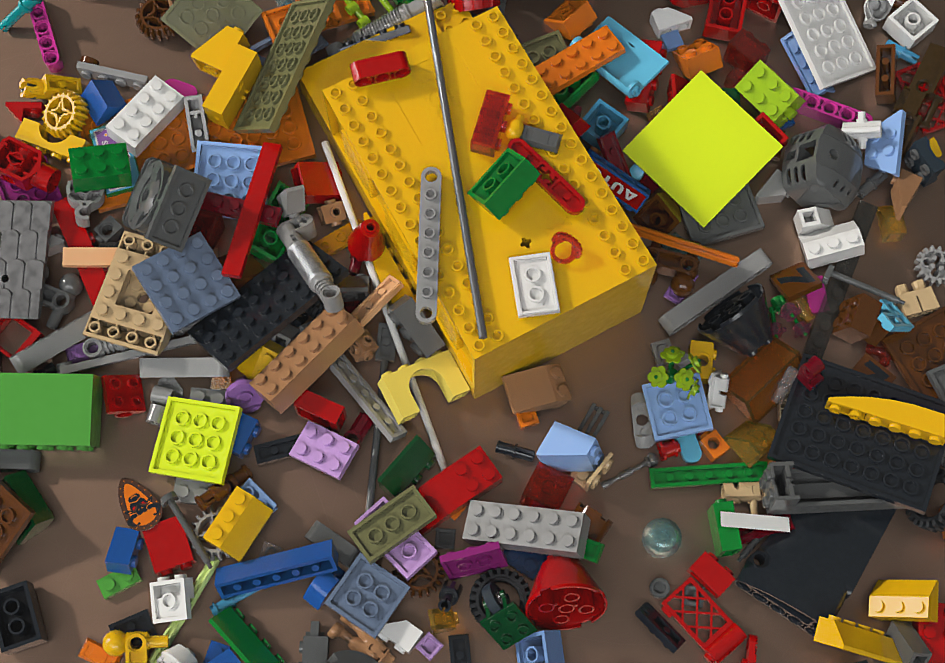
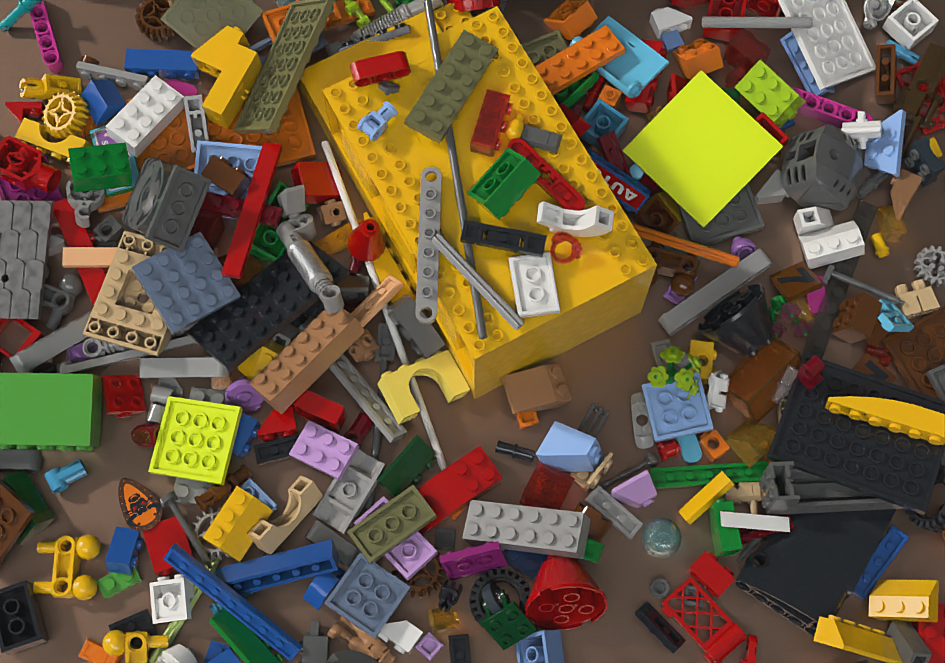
(60, 478): none -> dark azure piece
(67, 567): none -> yellow piece
(145, 434): none -> rock
(162, 63): none -> blue brick
(229, 179): none -> reddish brown brick
(232, 602): none -> blue tile
(278, 425): none -> red slope
(302, 499): none -> tan arch
(348, 496): none -> light grey piece
(376, 122): none -> light blue connector
(388, 87): none -> dark grey piece
(451, 86): none -> olive plate
(477, 281): none -> light grey axle
(503, 238): none -> black hinge
(581, 223): none -> white arch
(593, 95): none -> red pin
(610, 96): none -> orange brick
(613, 510): none -> light grey hinge
(636, 491): none -> lavender slope
(706, 497): none -> yellow tile
(742, 247): none -> medium lavender brick
(757, 22): none -> light grey axle
(879, 245): none -> yellow pin
(880, 560): none -> blue tile

